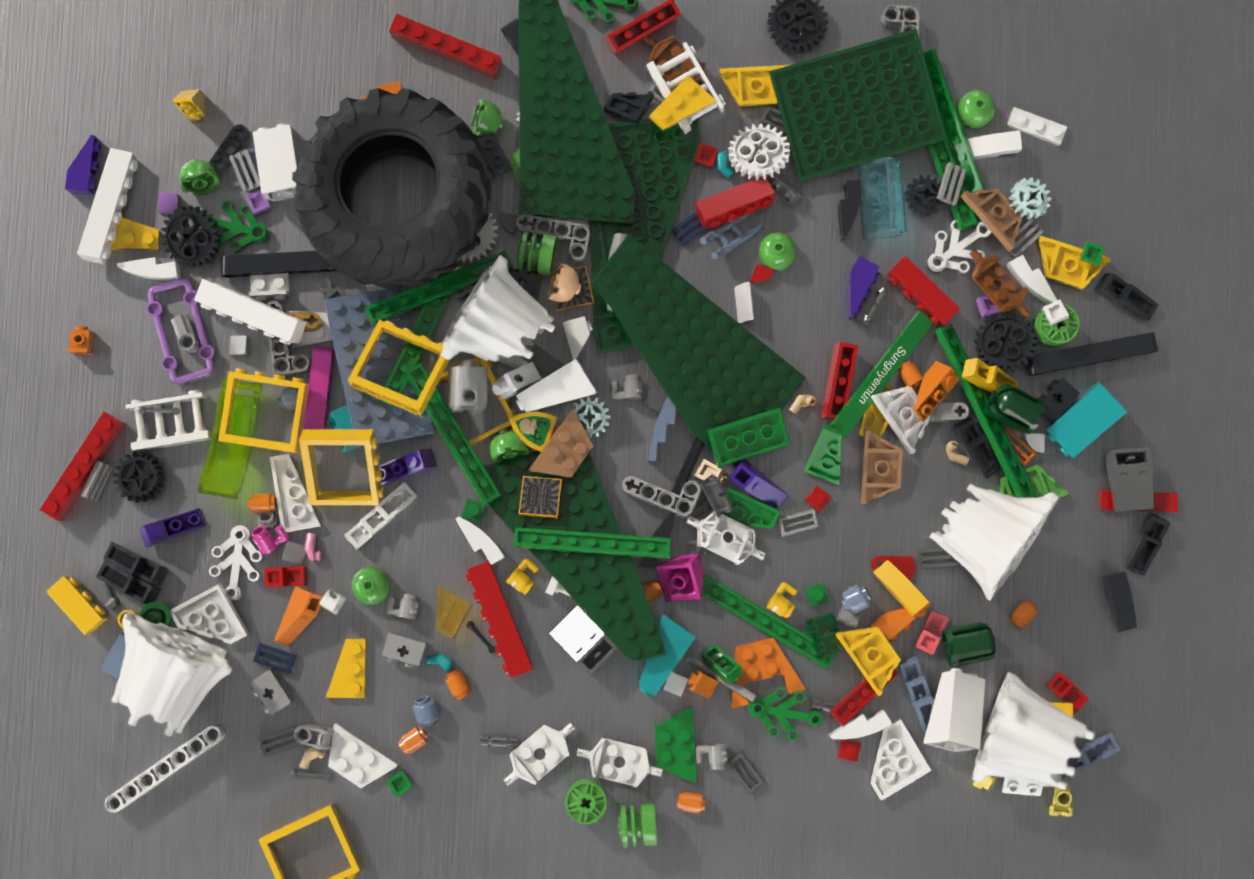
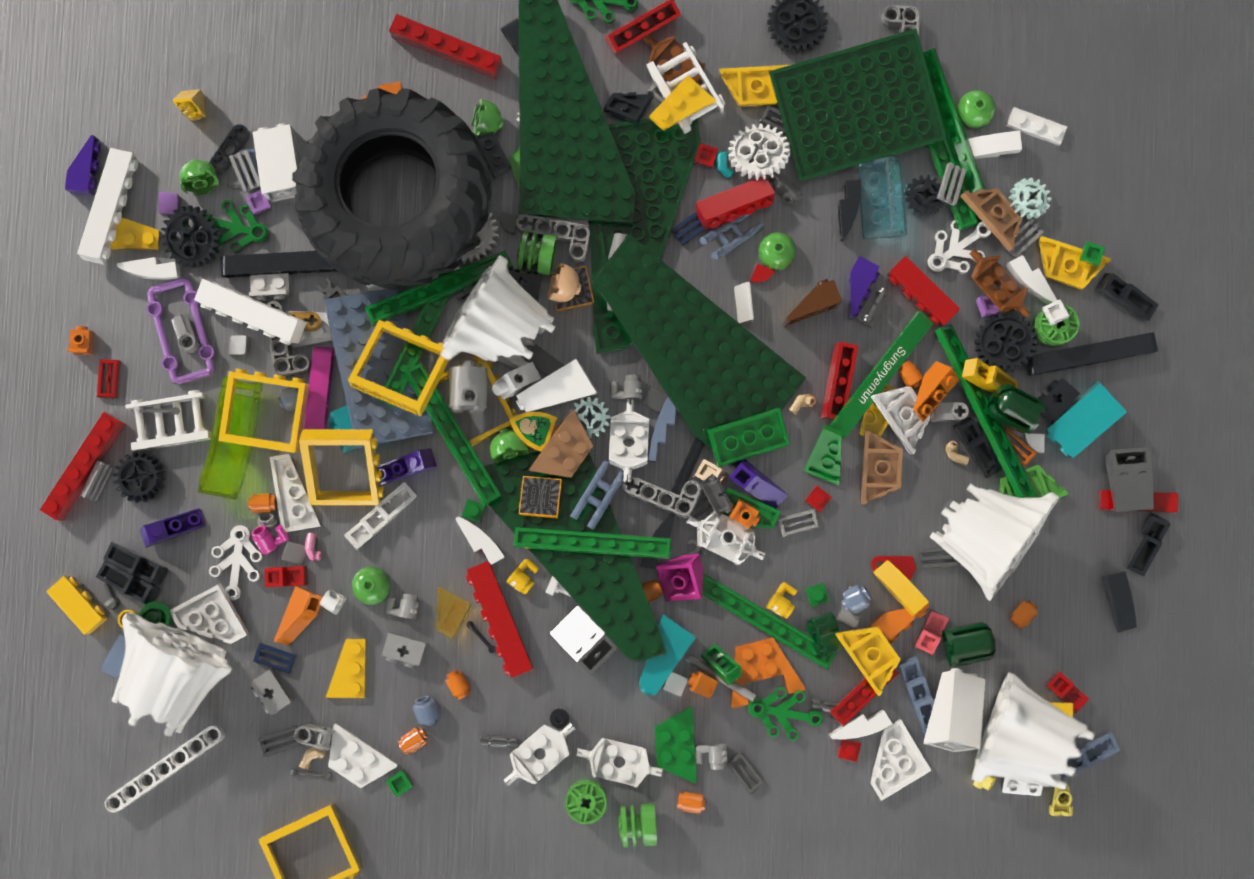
(100, 394): none -> red tile
(441, 659): teal arm -> none
(563, 713): none -> black plate
(577, 335): white slope -> none
(601, 505): none -> sand blue piece
(628, 426): none -> white plate
(742, 507): none -> orange brick
(819, 300): none -> reddish brown slope

